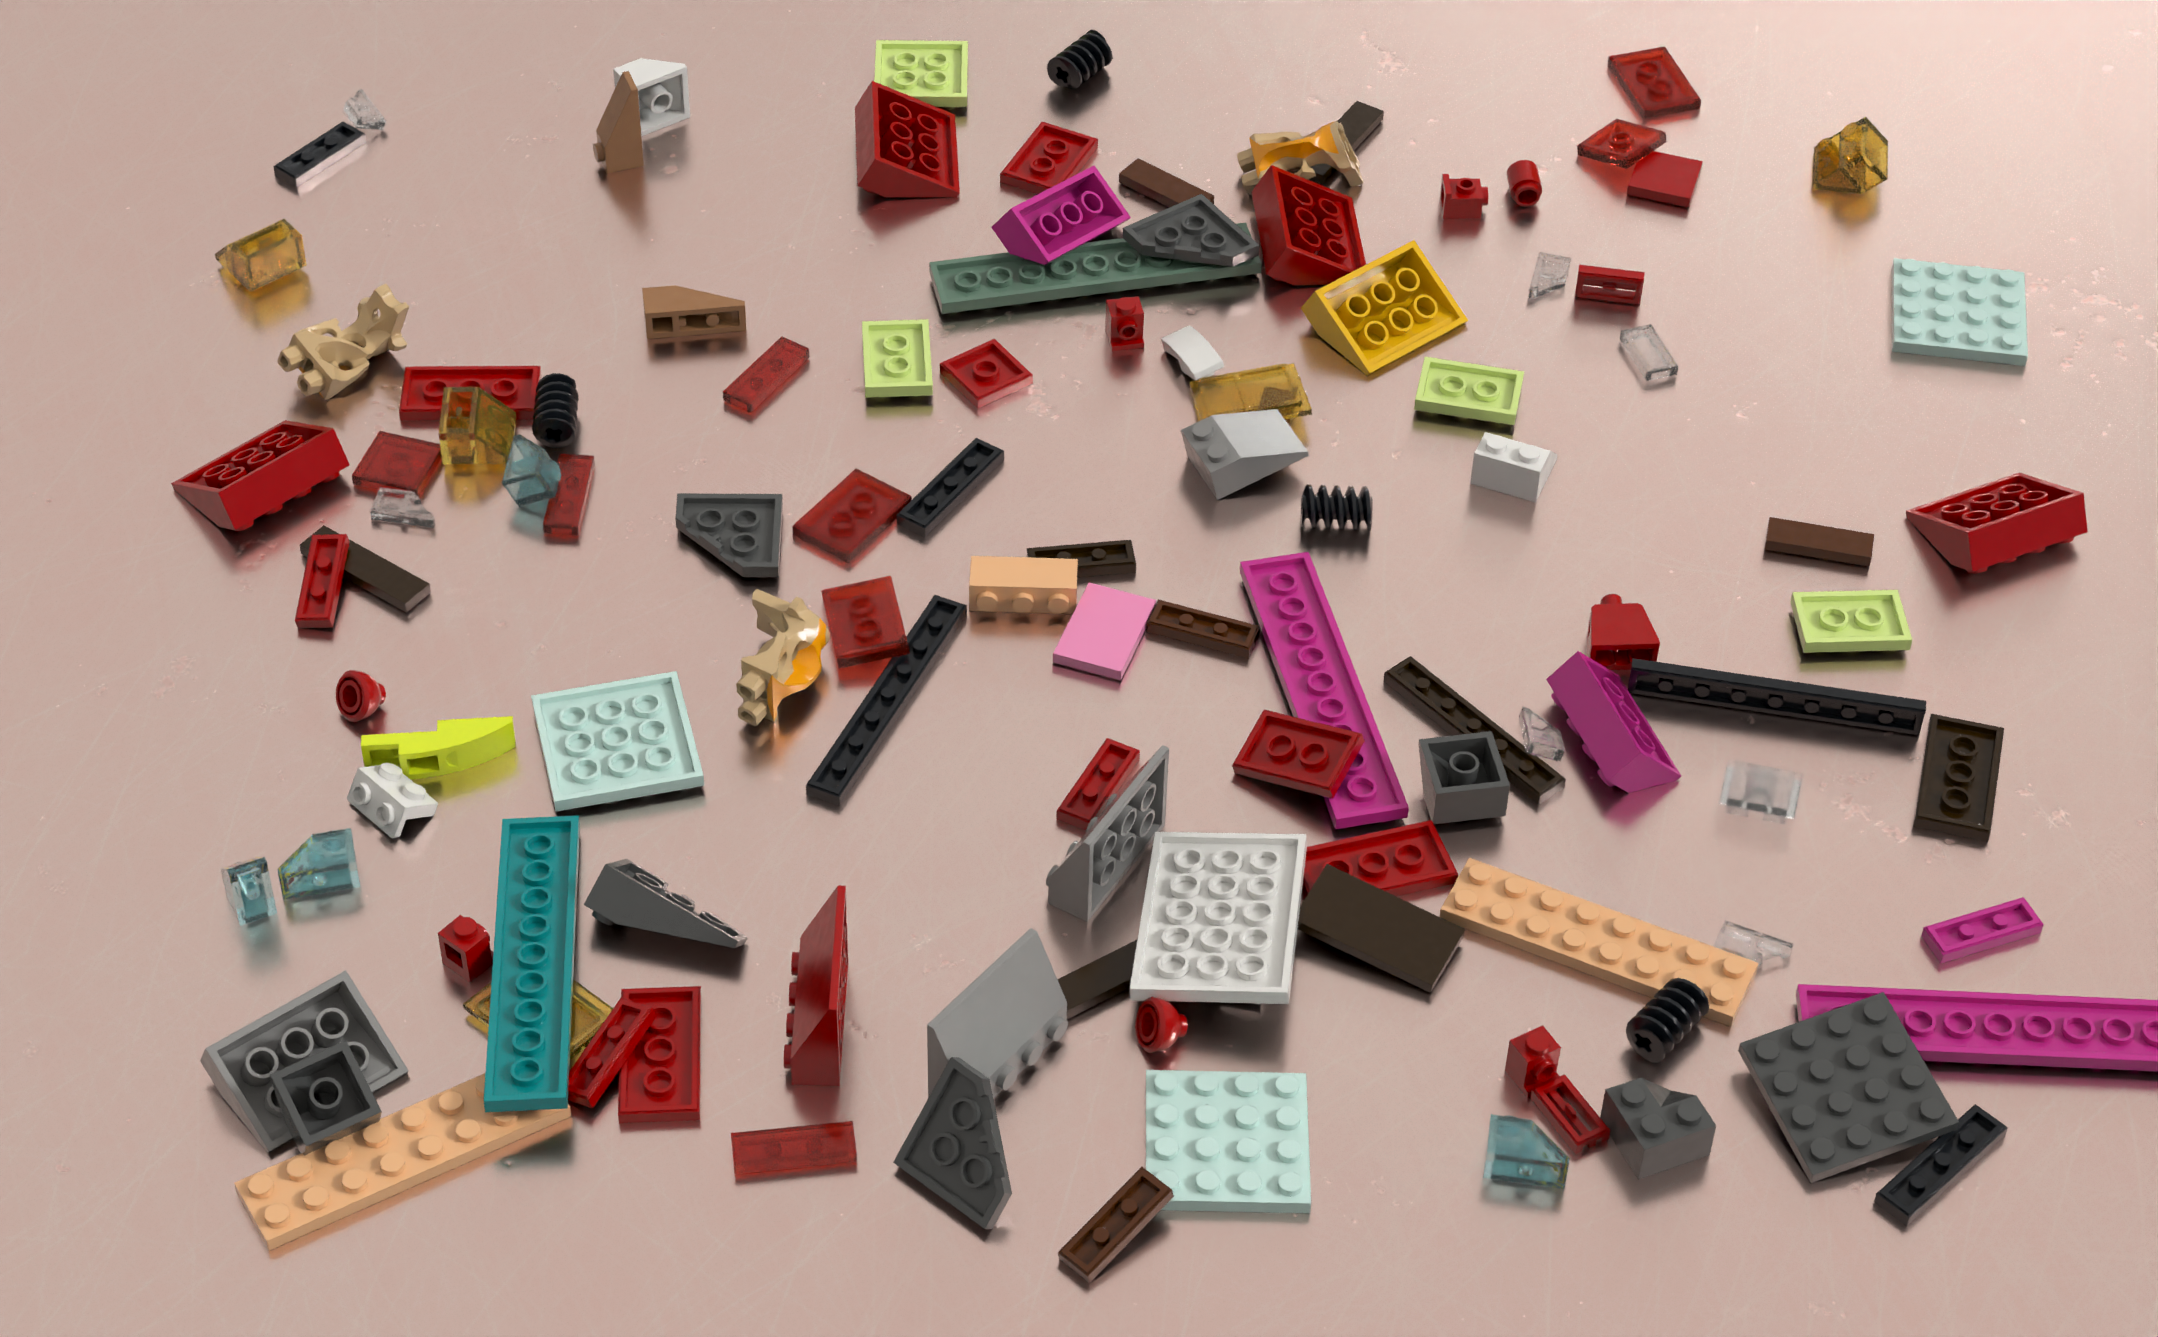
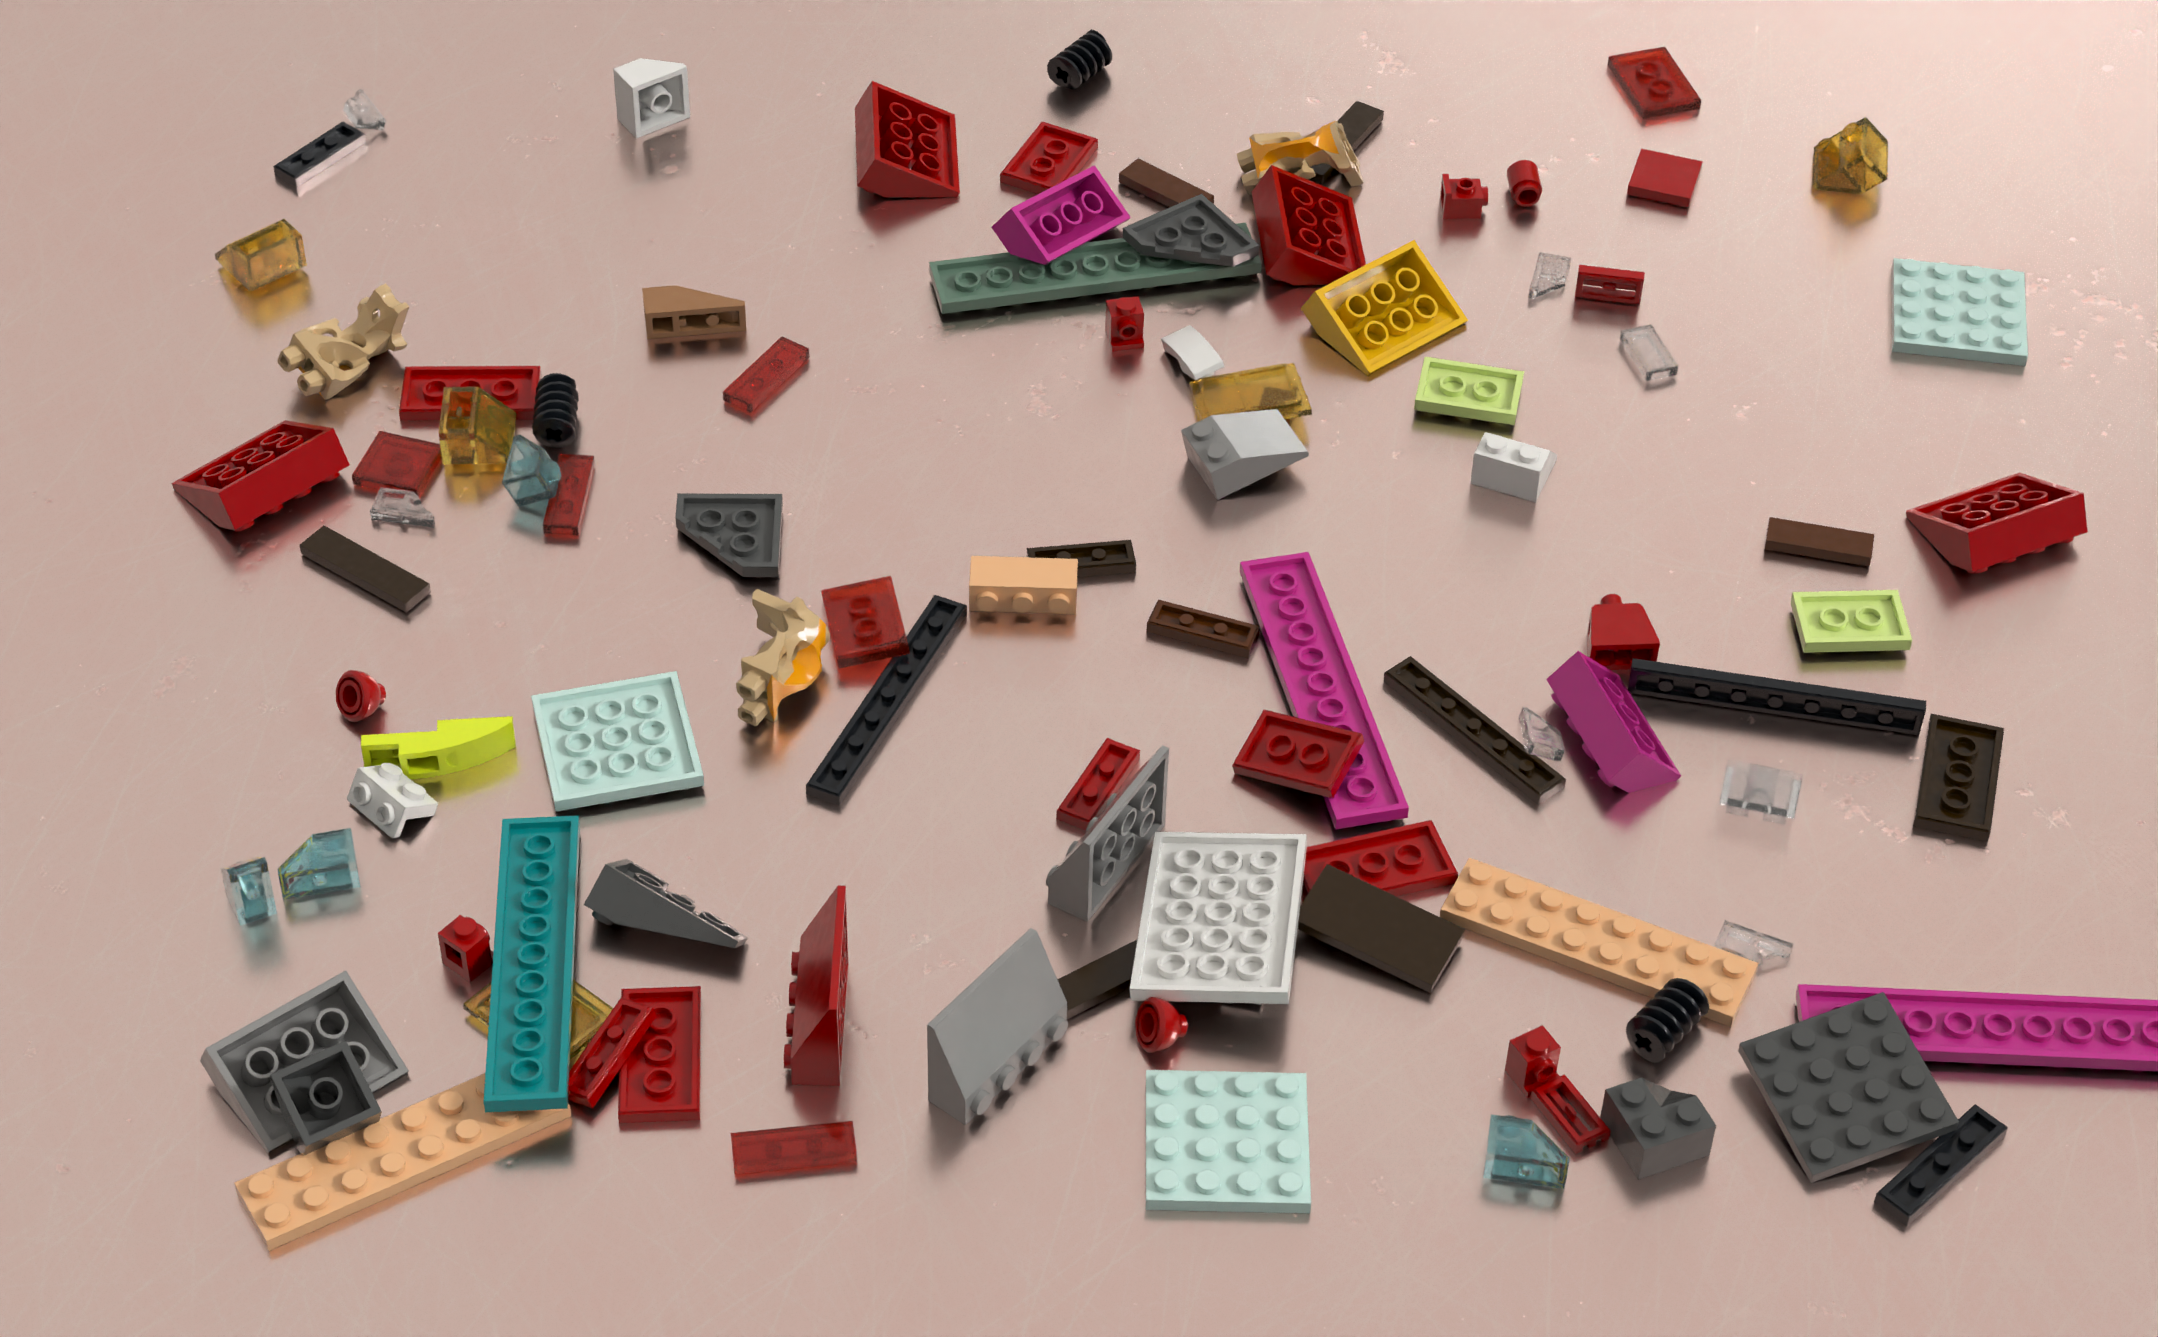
(322, 581): red tile -> none
(620, 129): medium nougat slope -> none
(851, 515): clear red tile -> none
(897, 358): yellowish green plate -> none
(924, 70): yellowish green plate -> none
(950, 487): black tile -> none
(959, 1145): dark grey plate -> none
(986, 373): red tile -> none
(1104, 631): bright pink tile -> none
(1115, 1224): reddish brown tile -> none
(1336, 507): black piece -> none
(1463, 777): dark grey slope -> none
(1621, 143): clear red tile -> none
(1982, 930): dark pink tile -> none

